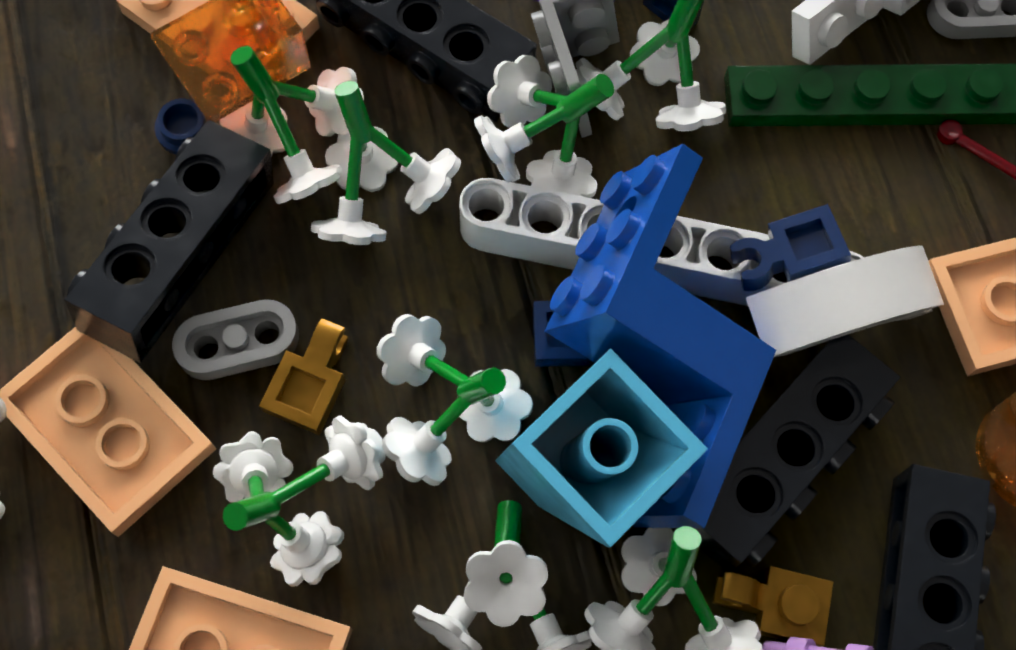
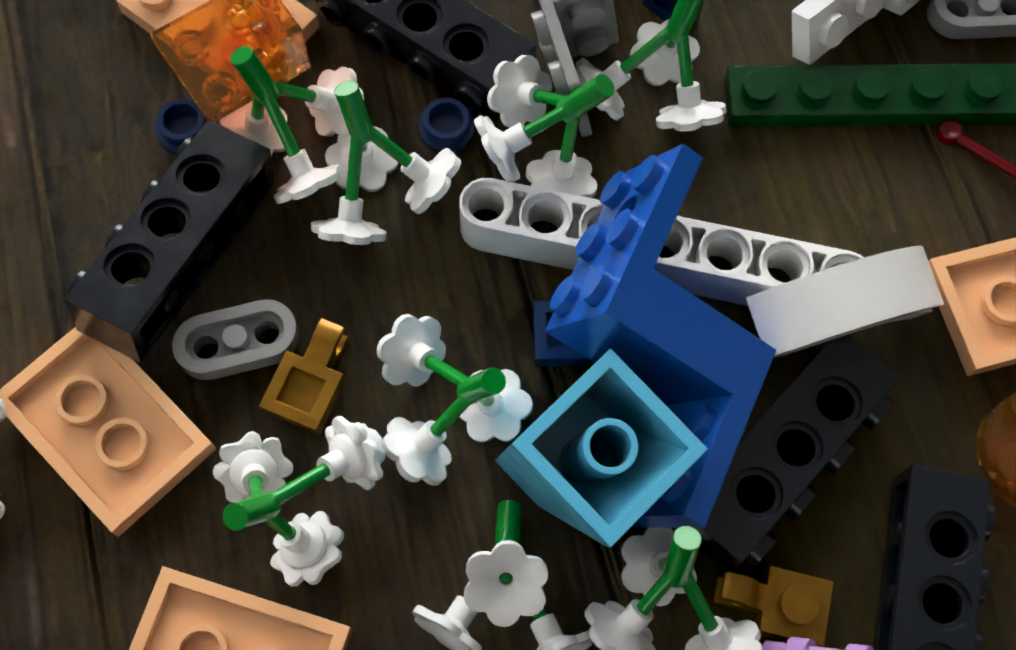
(446, 125): none -> dark blue plate
(796, 247): dark blue plate -> none

